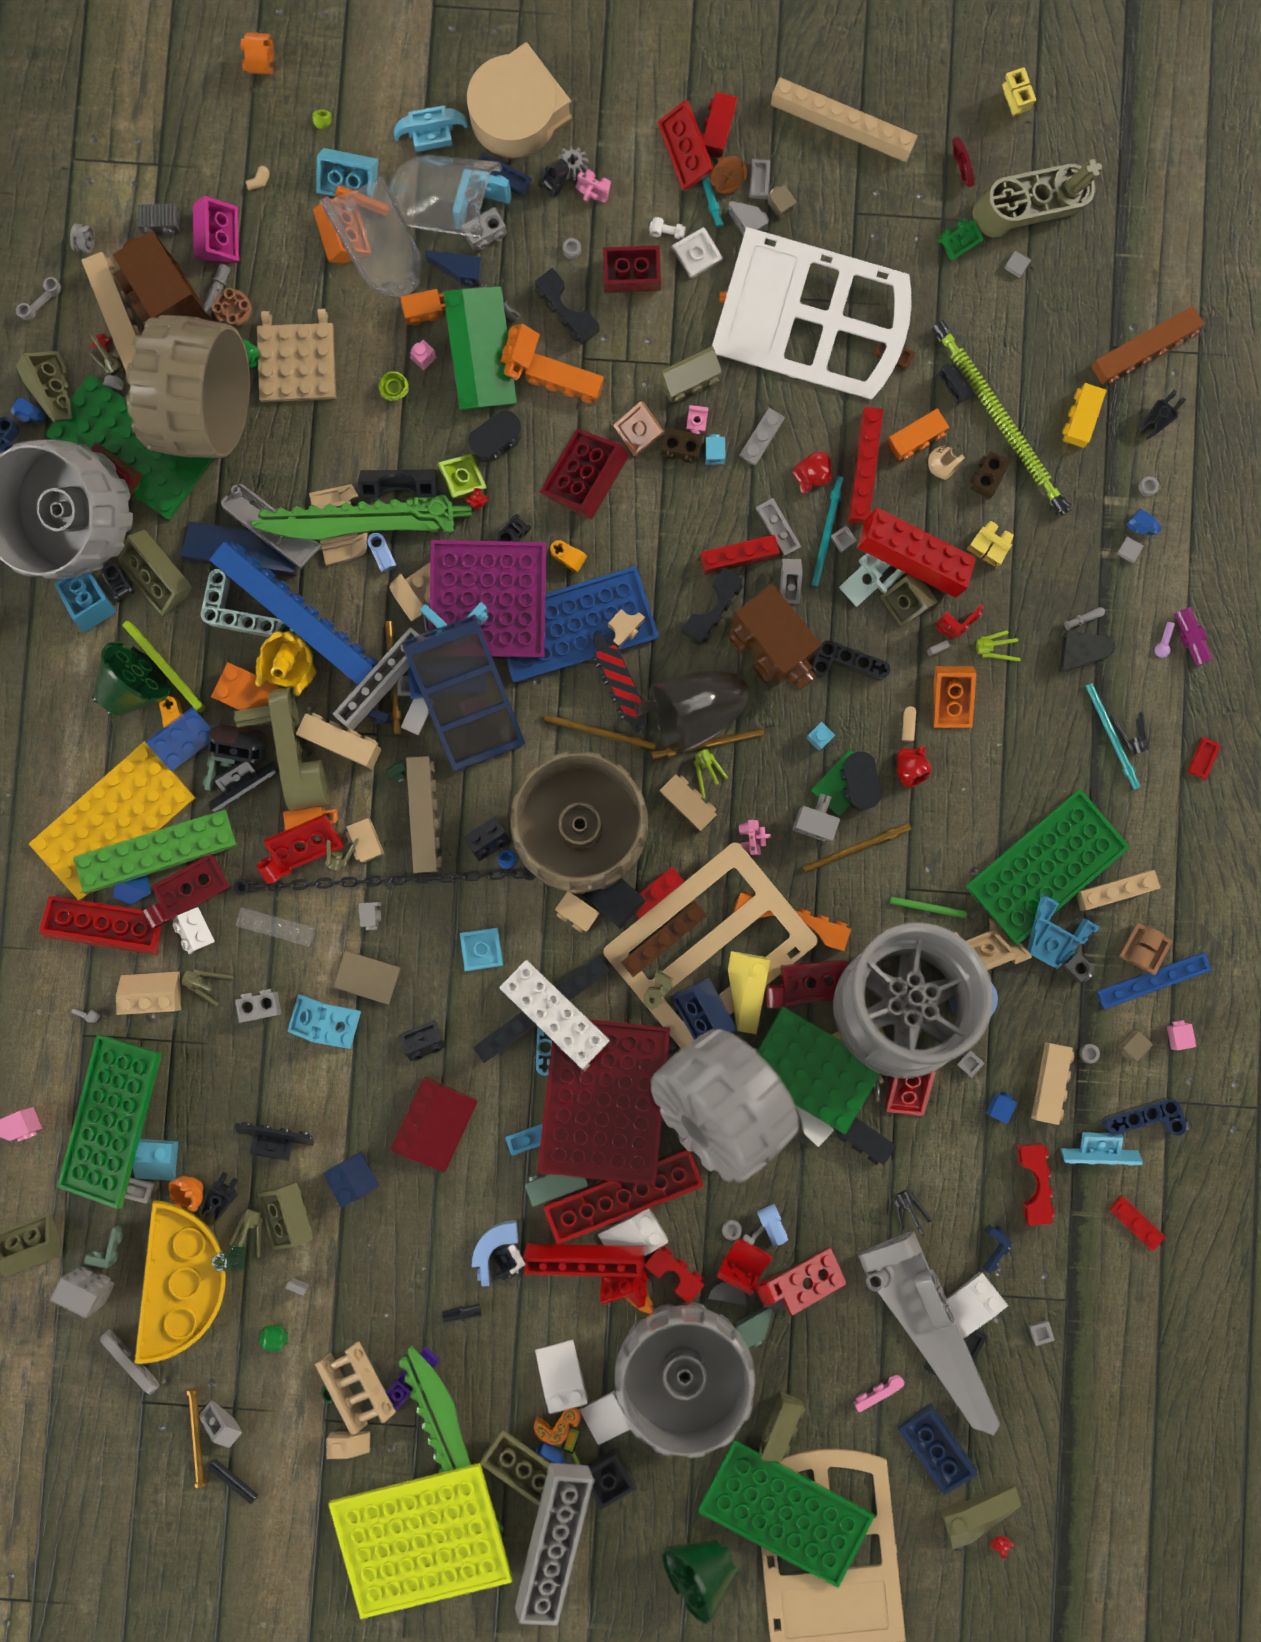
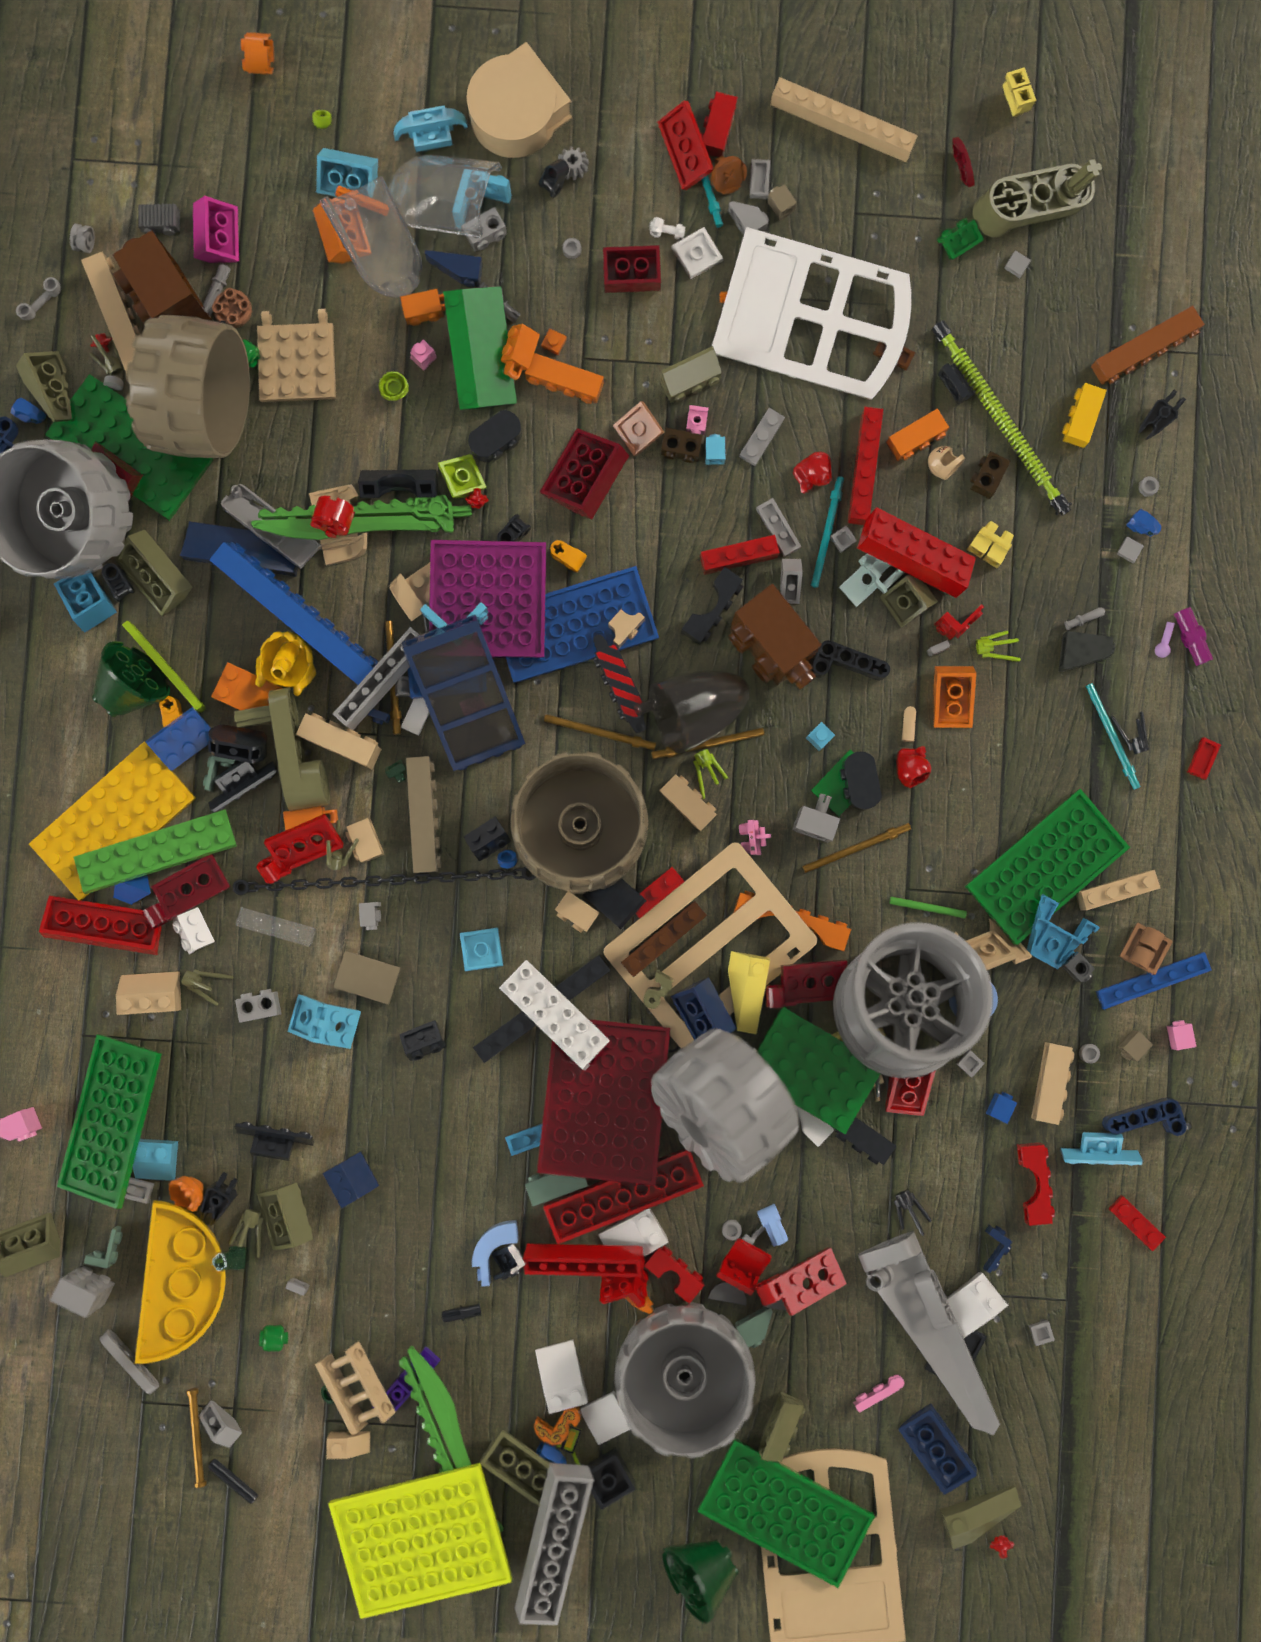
(92, 1016): light grey hand -> none
(240, 618): light aqua beam -> none
(260, 179): tan arm -> none
(332, 516): none -> red brick
(382, 553): light blue piece -> none
(434, 1124): dark red slope -> none
(518, 181): dark blue plate -> none
(540, 1061): medium azure beam -> none
(553, 341): none -> orange plate
(581, 324): black arch -> none
(593, 188): bright pink hips -> none

